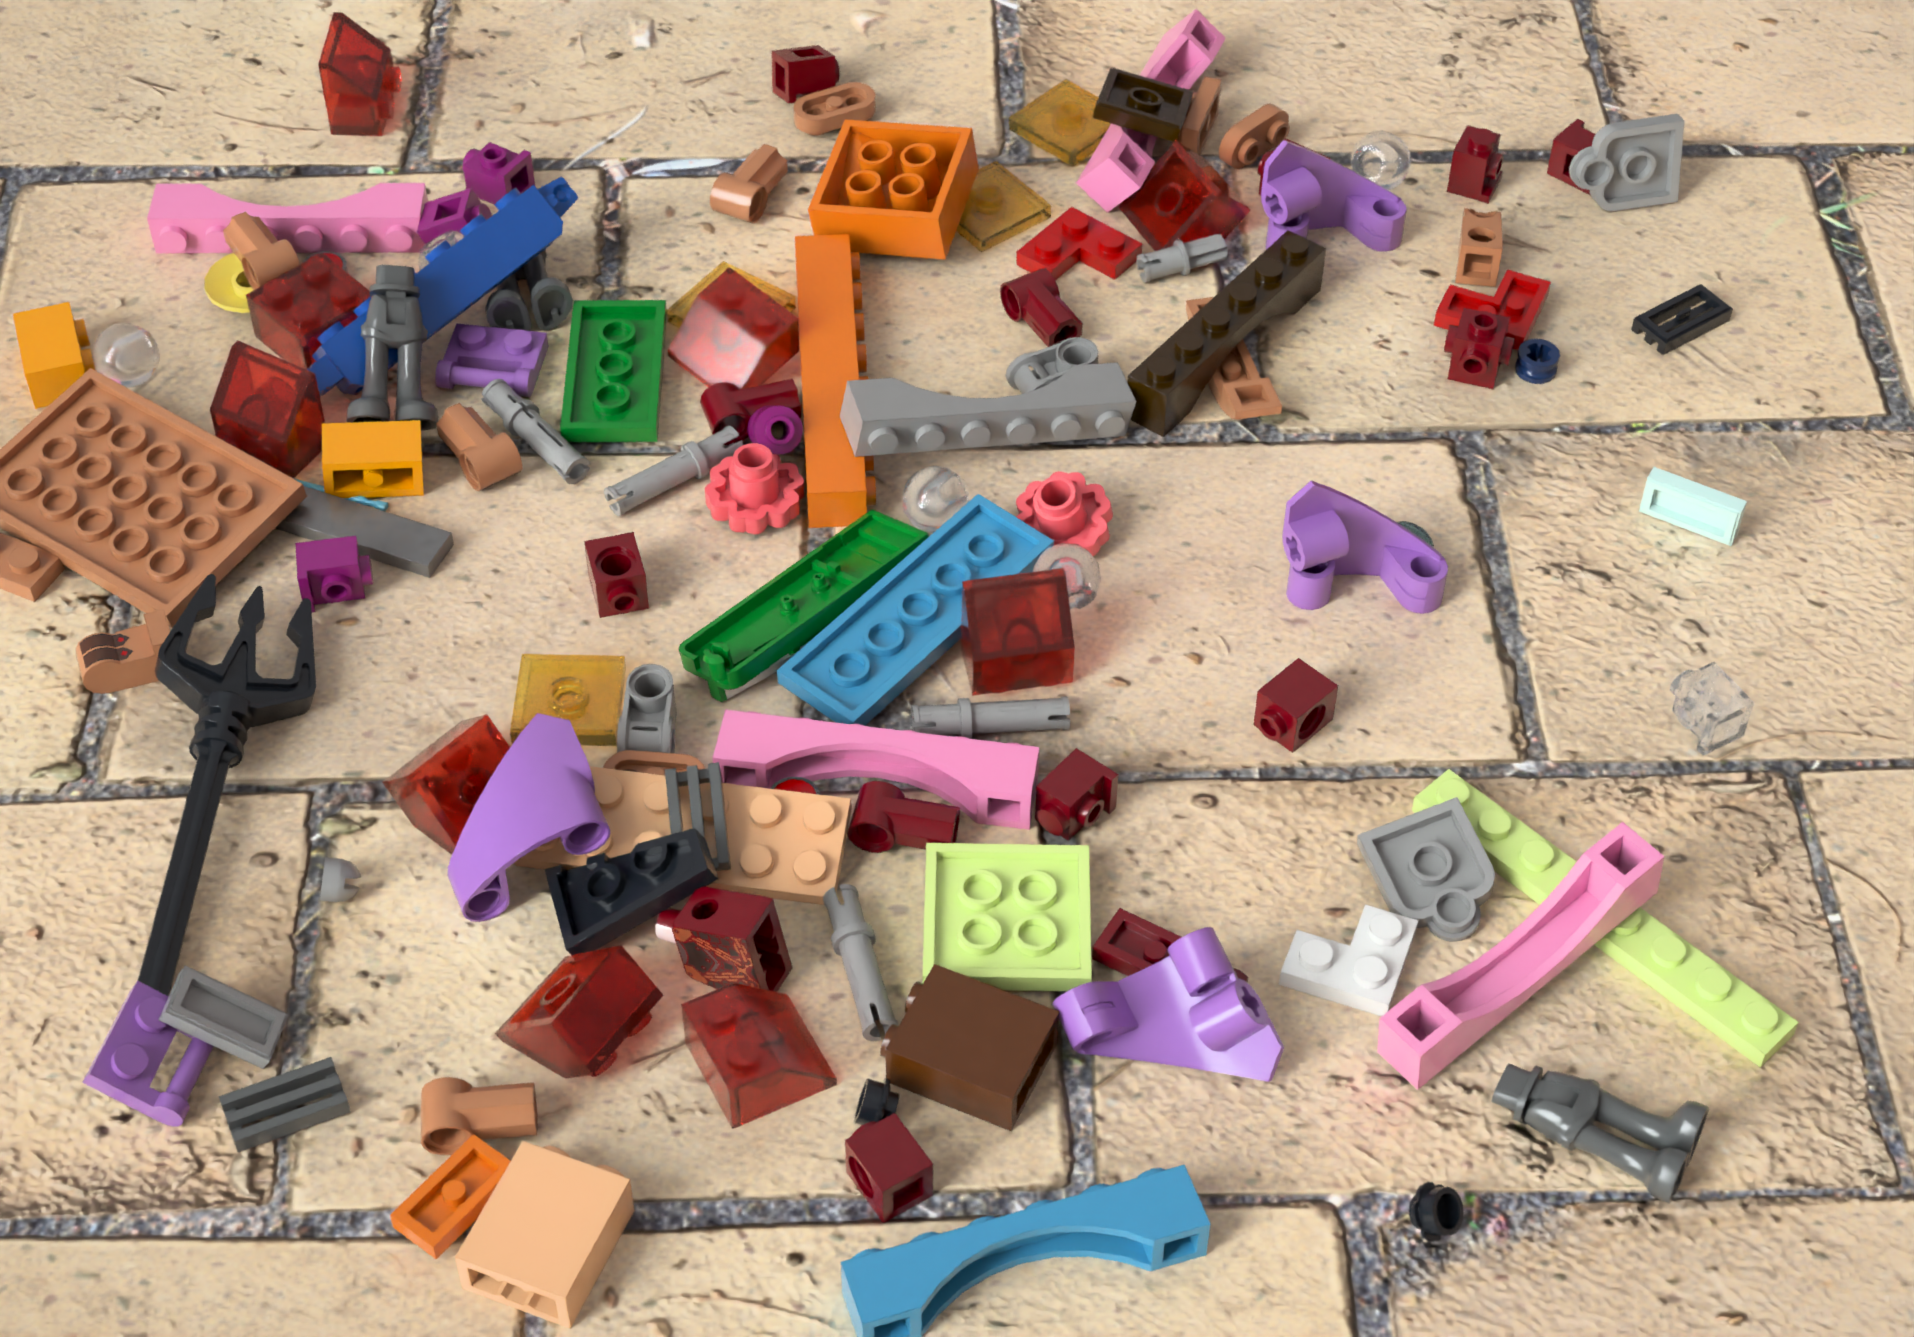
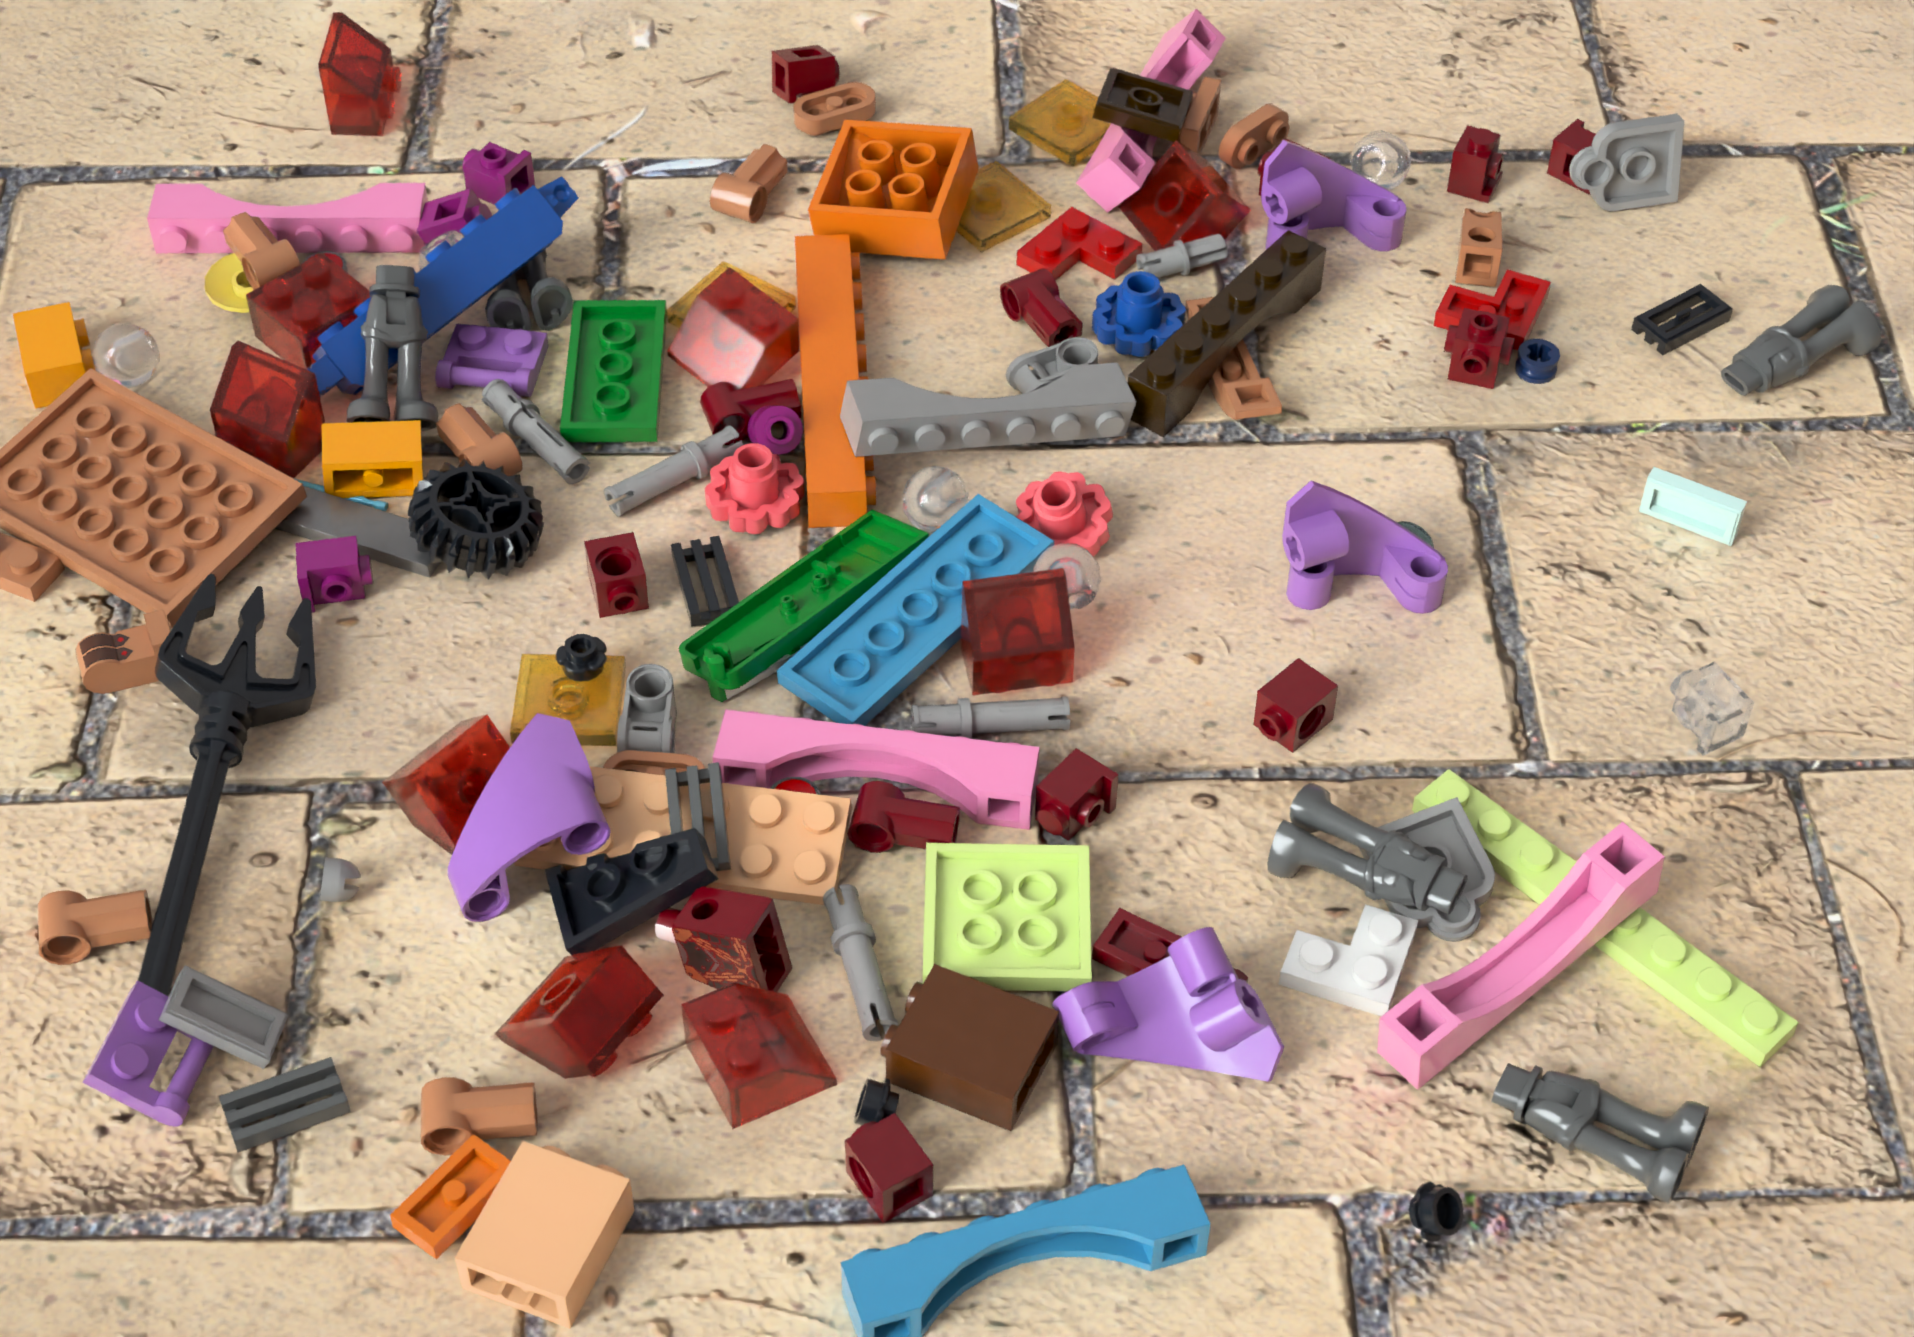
(74, 924): none -> nougat piece
(475, 519): none -> black gear
(582, 657): none -> black plate
(699, 554): none -> black tile
(1137, 315): none -> blue plant
(1394, 872): none -> dark grey piece
(1781, 355): none -> dark grey piece

